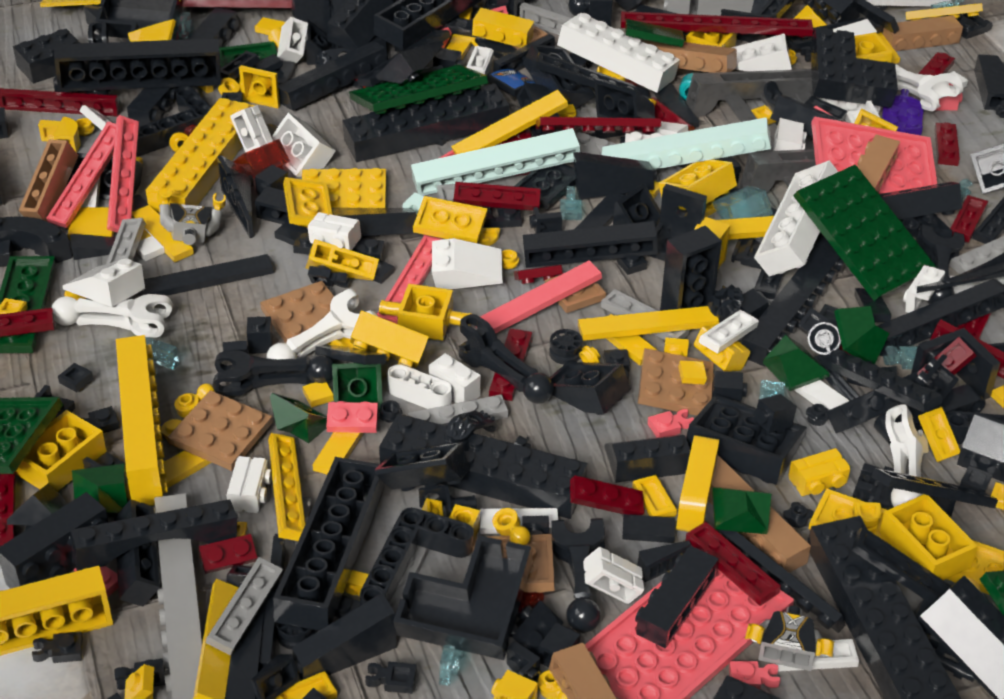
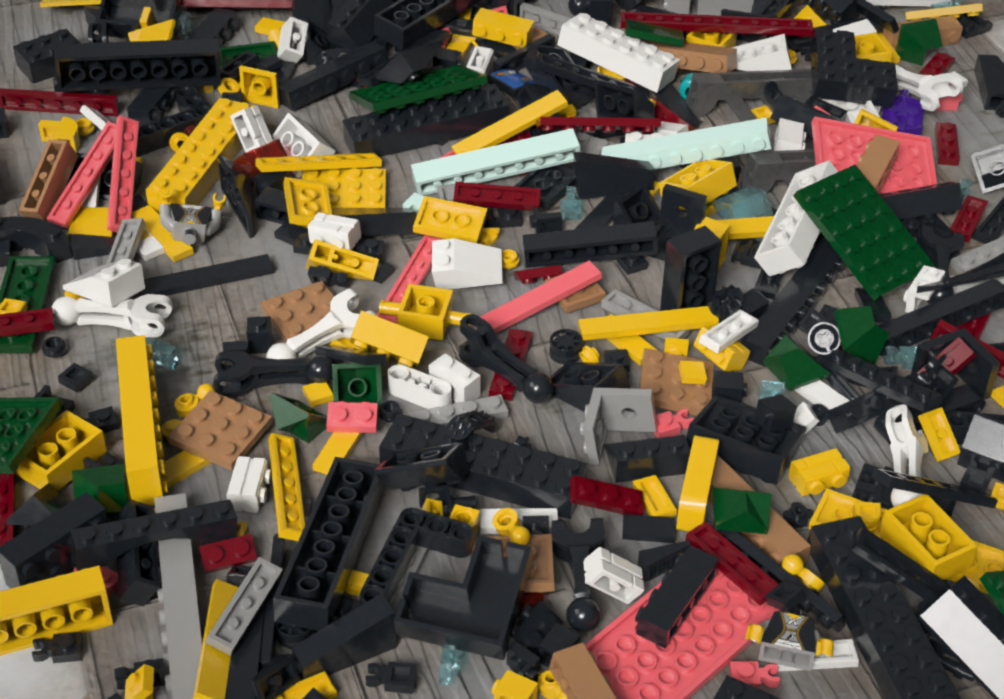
(54, 347): none -> black plate
(147, 17): none -> yellow tile
(318, 162): none -> yellow tile
(608, 413): none -> light grey bracket
(785, 596): none -> black plate
(794, 565): none -> yellow plate
(805, 416): none -> white plate
(918, 40): none -> dark green slope

